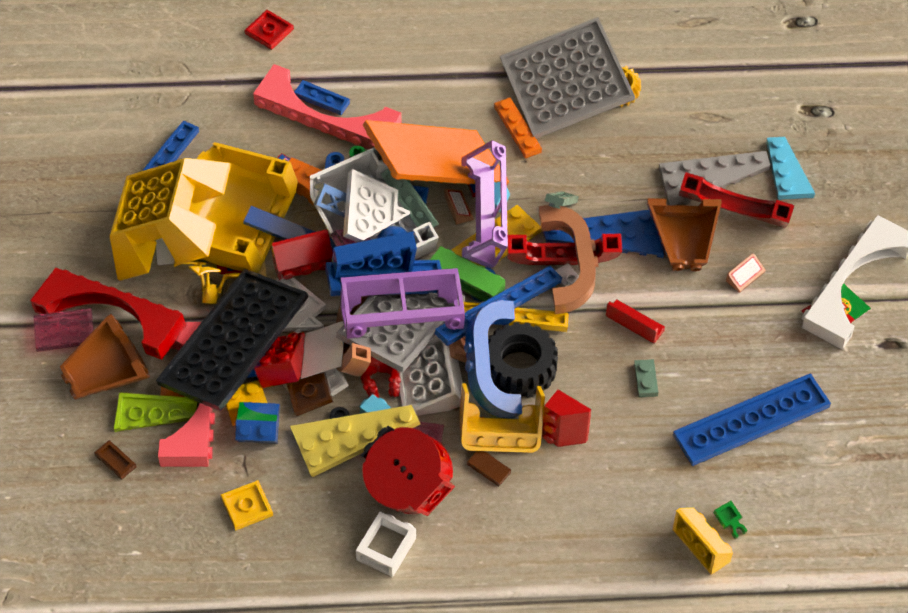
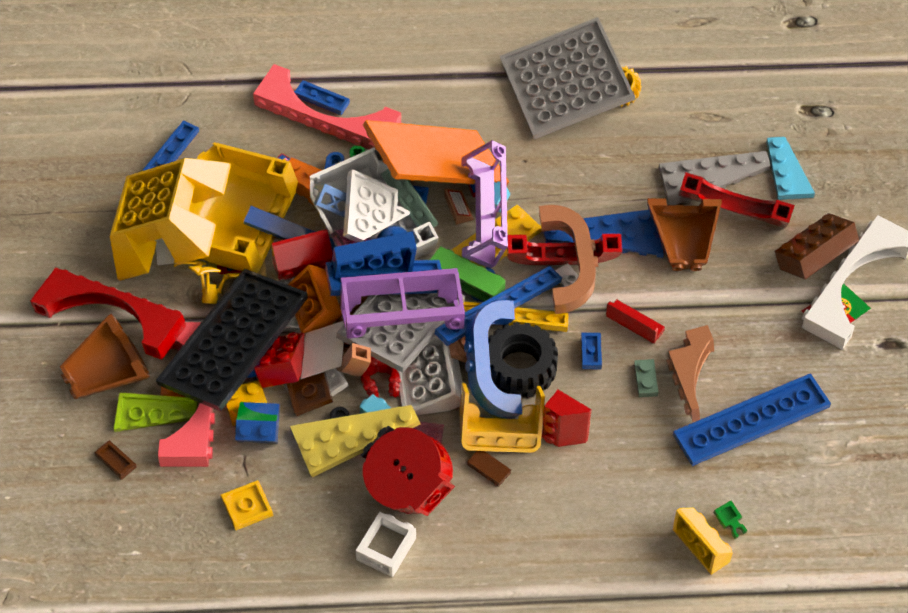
(62, 329): clear pink plate -> none
(269, 29): red tile -> none
(320, 307): none -> orange slope
(517, 127): orange plate -> none
(561, 199): sand green plate -> none
(591, 350): none -> blue plate
(687, 364): none -> nougat arch
(745, 273): slope -> none
(816, 246): none -> reddish brown brick

